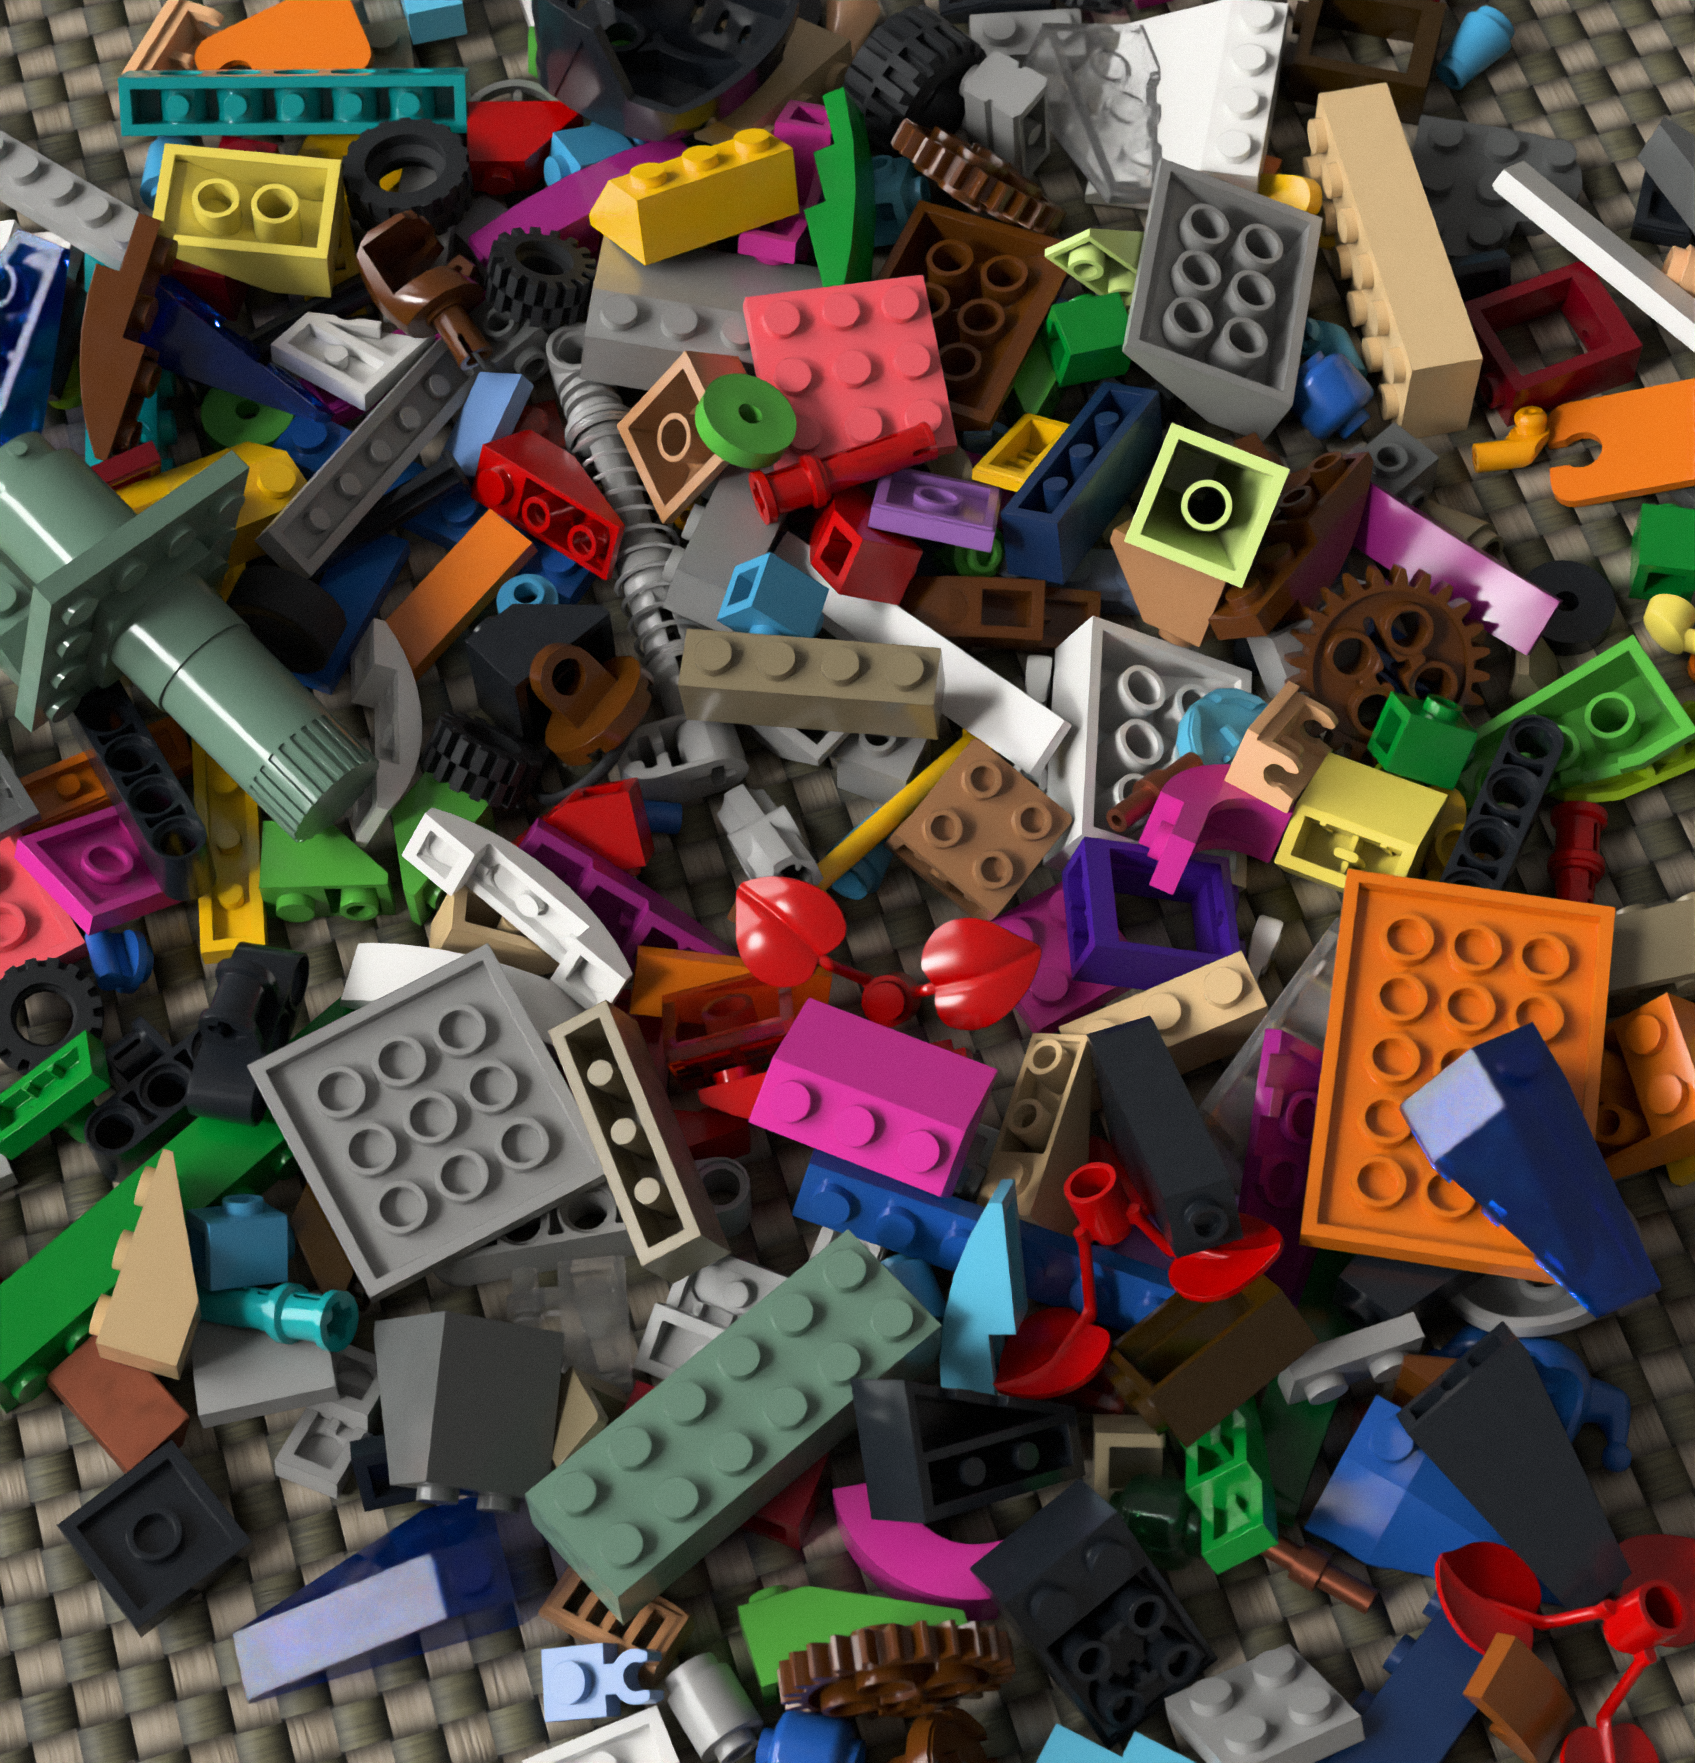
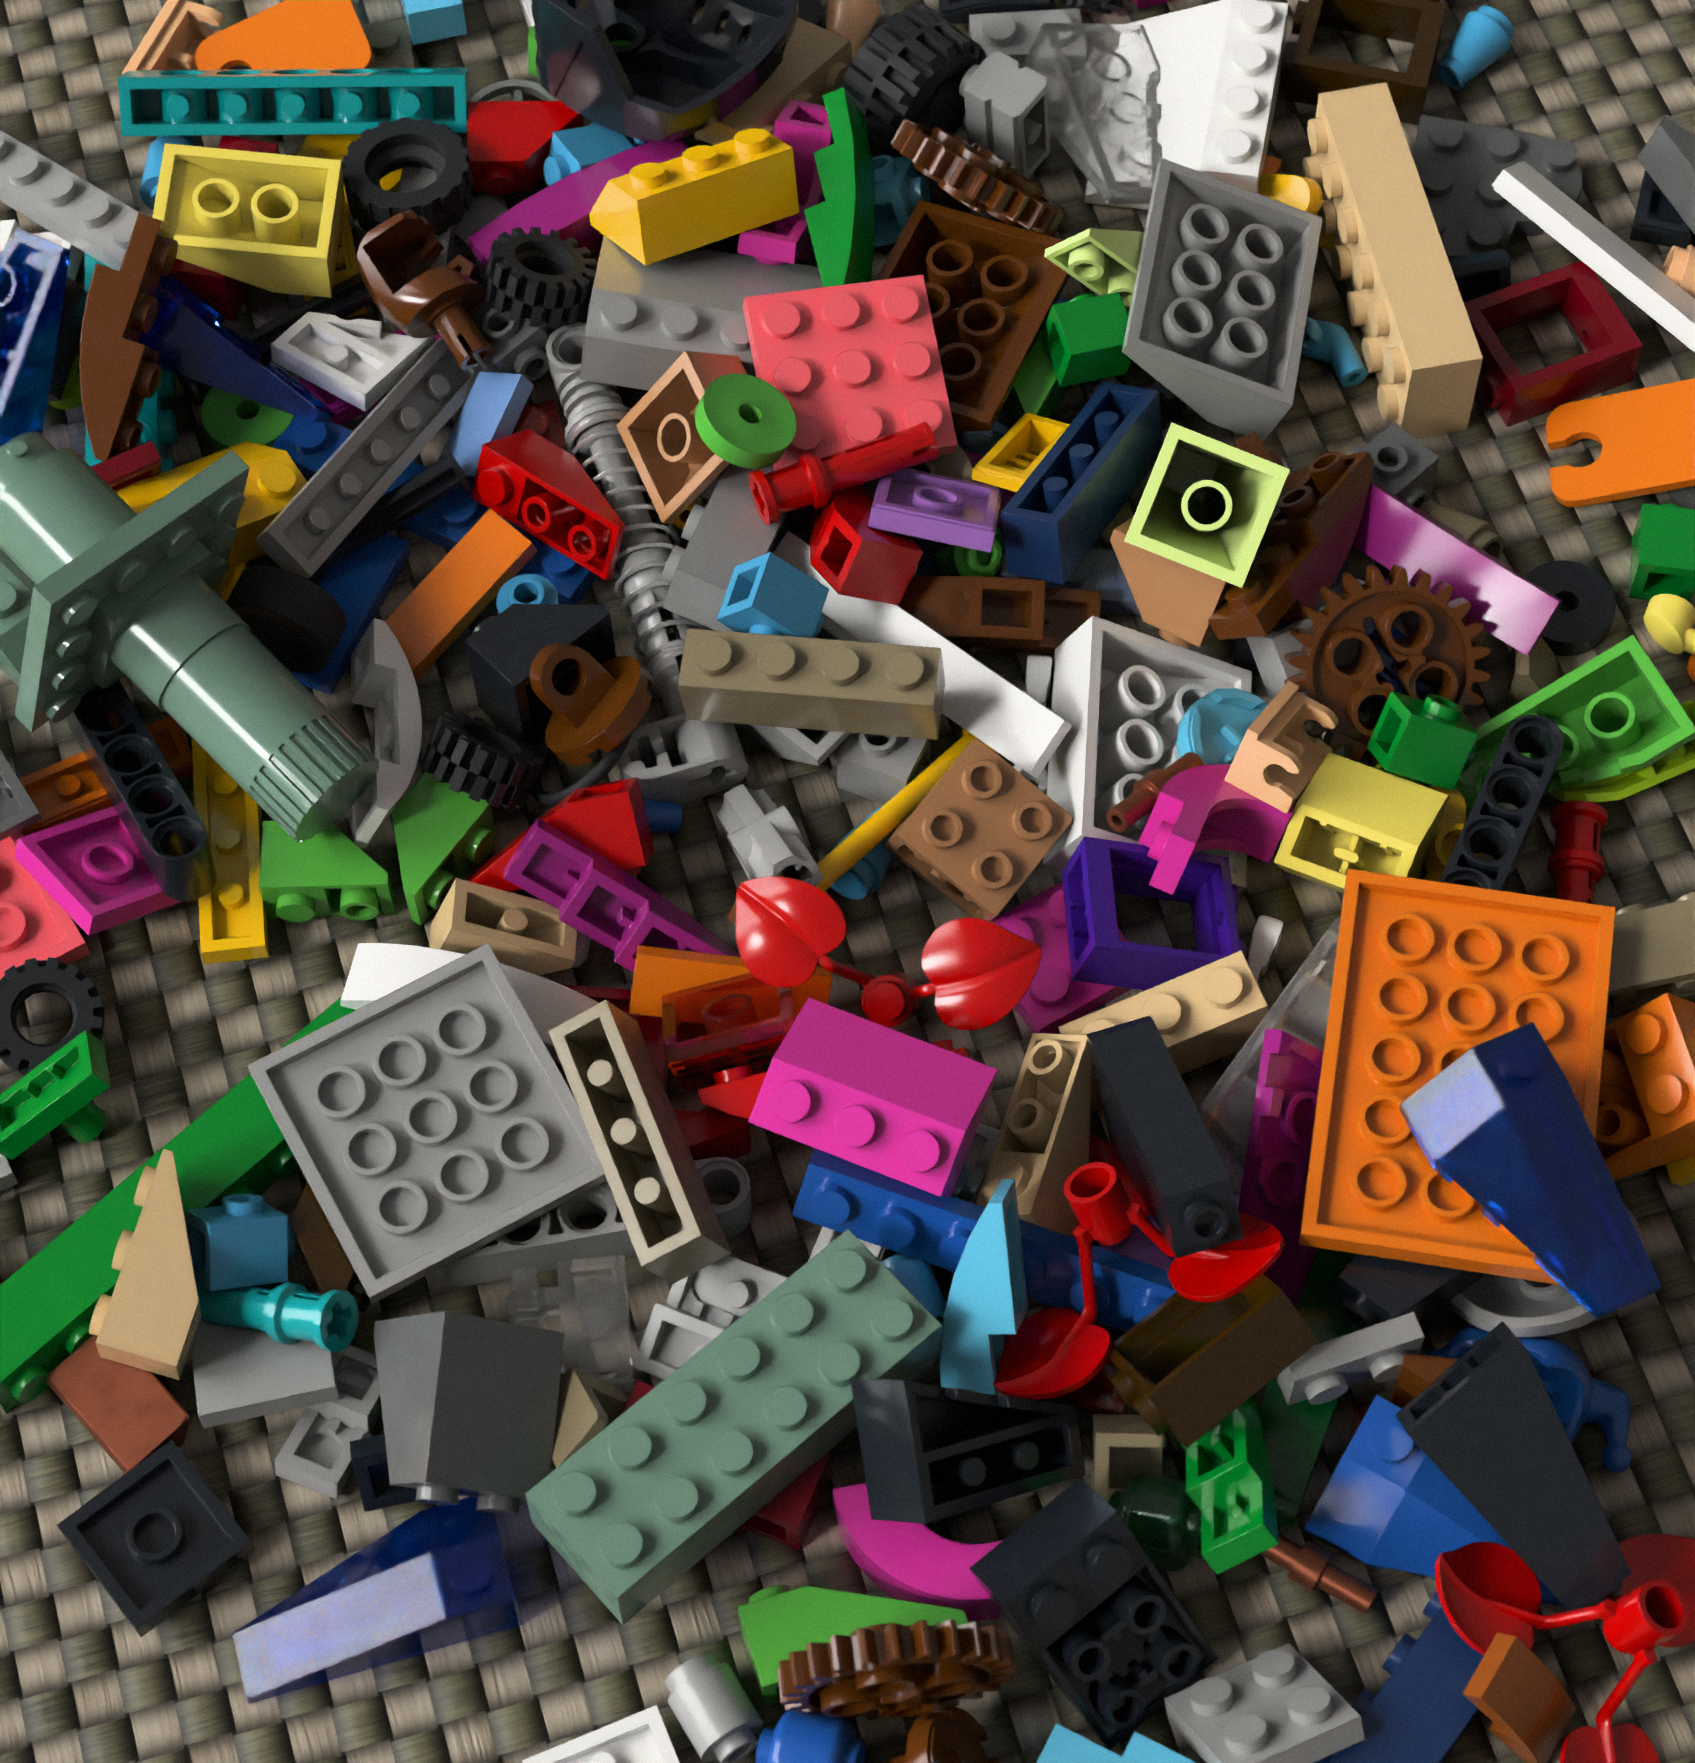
(120, 959): blue plate -> none
(141, 1076): black piece -> none
(247, 1020): black piece -> none
(528, 896): white slope -> none
(592, 1679): plate -> none
(670, 1638): medium nougat slope -> none
(1331, 396): blue head -> none
(1519, 446): light orange arm -> none

